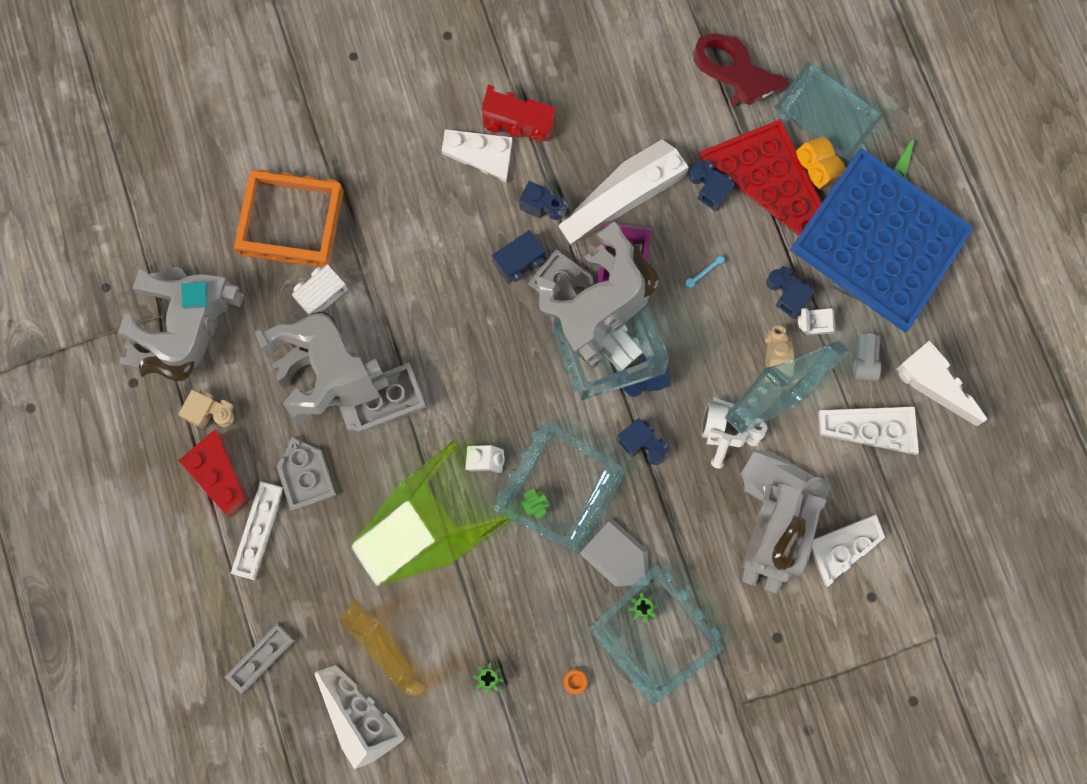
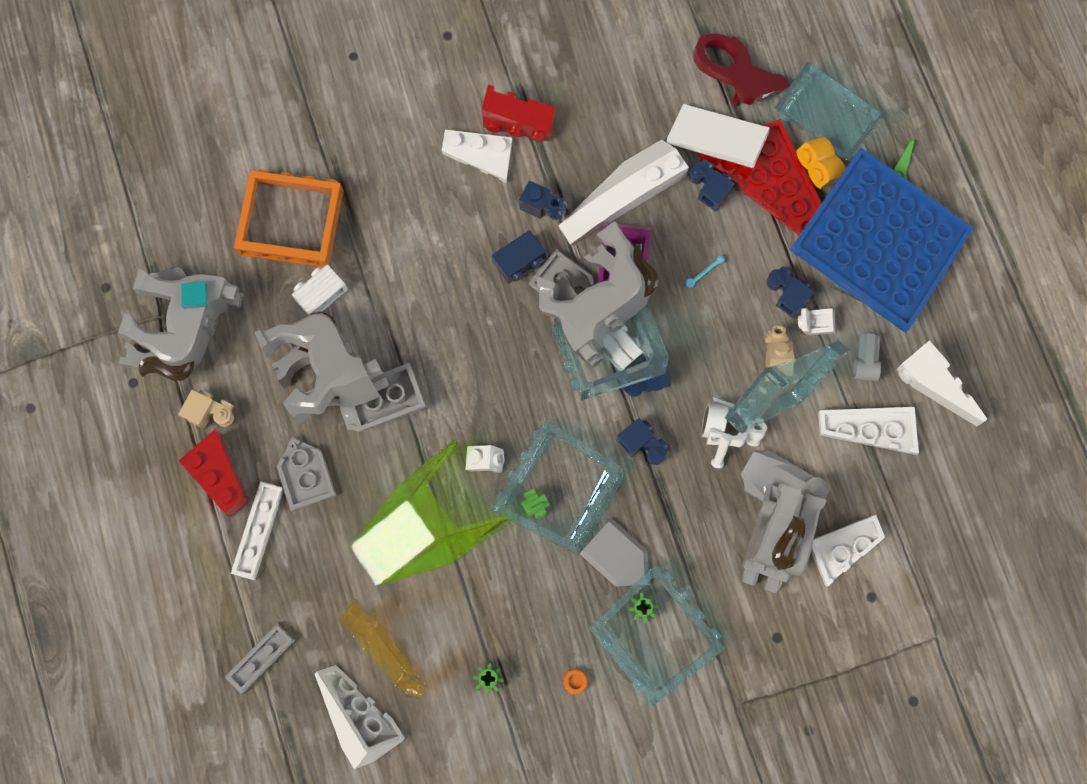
(718, 135): none -> white tile

